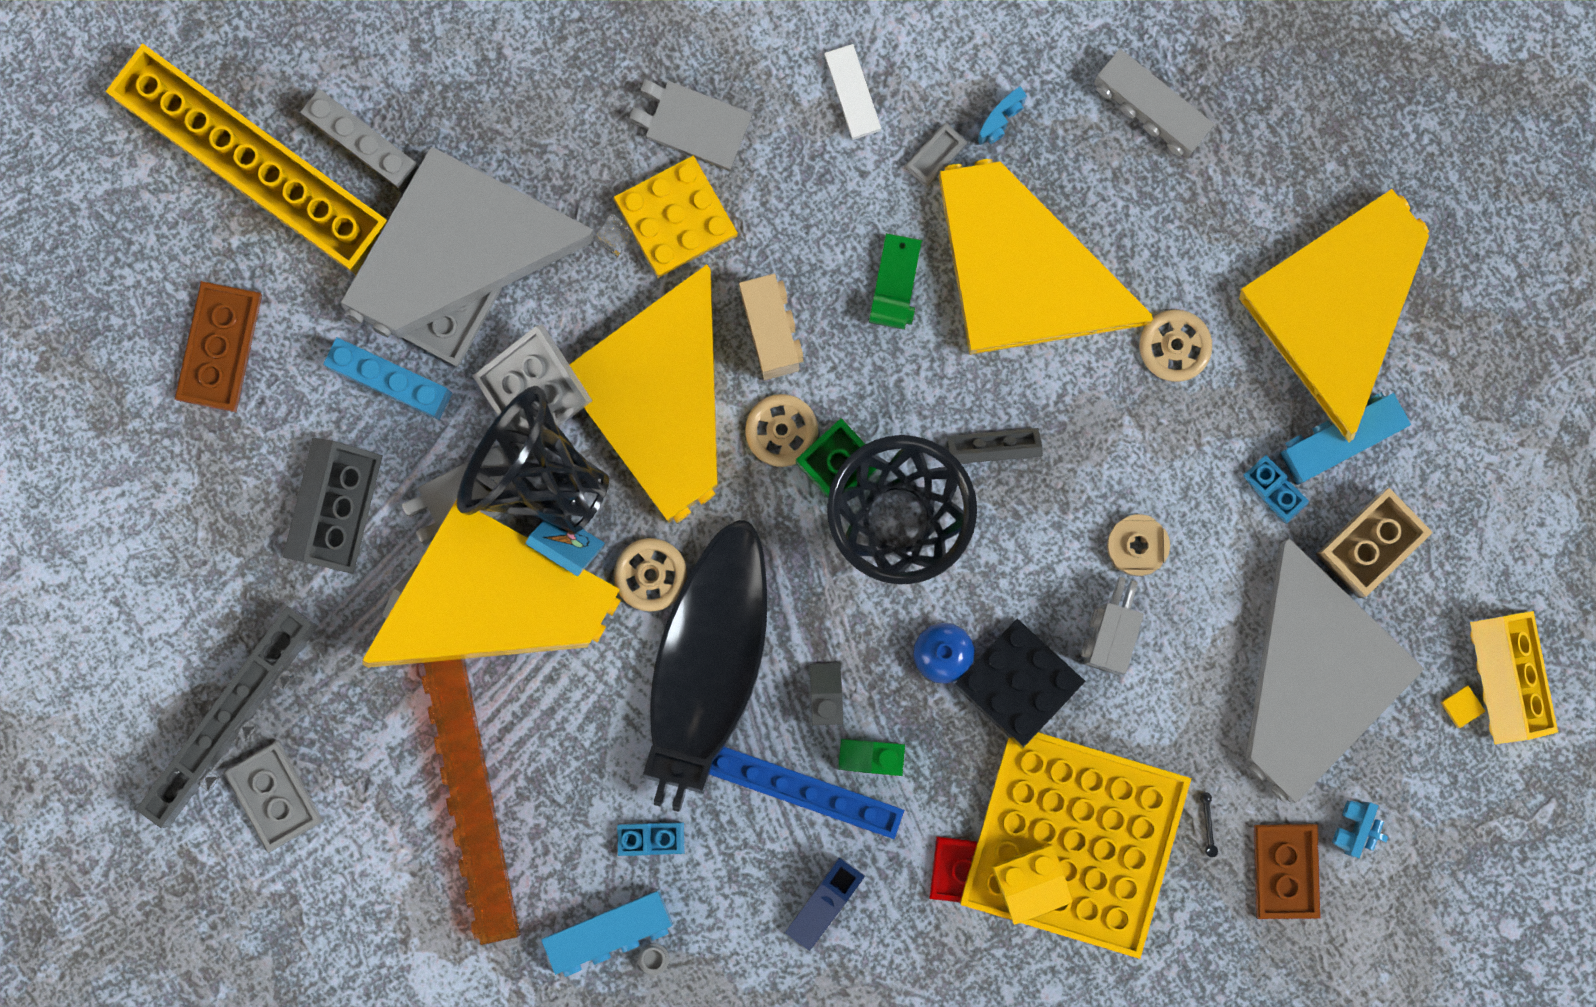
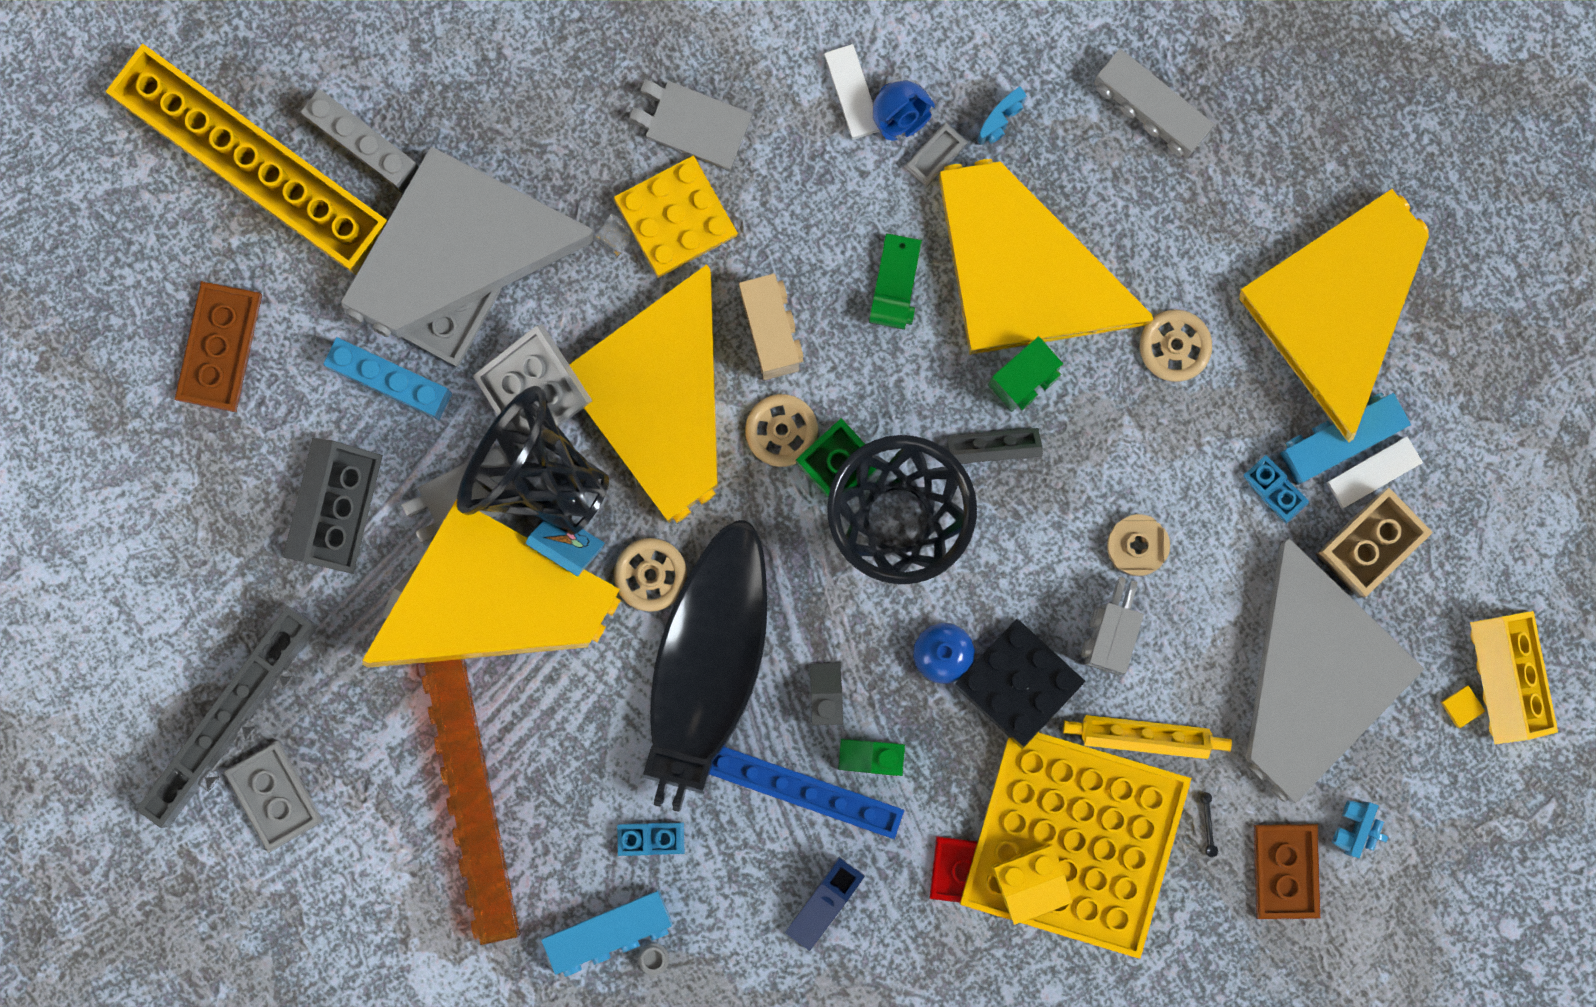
(901, 109): none -> blue cylinder
(1023, 375): none -> green brick
(1147, 736): none -> yellow plate
(1374, 472): none -> white tile

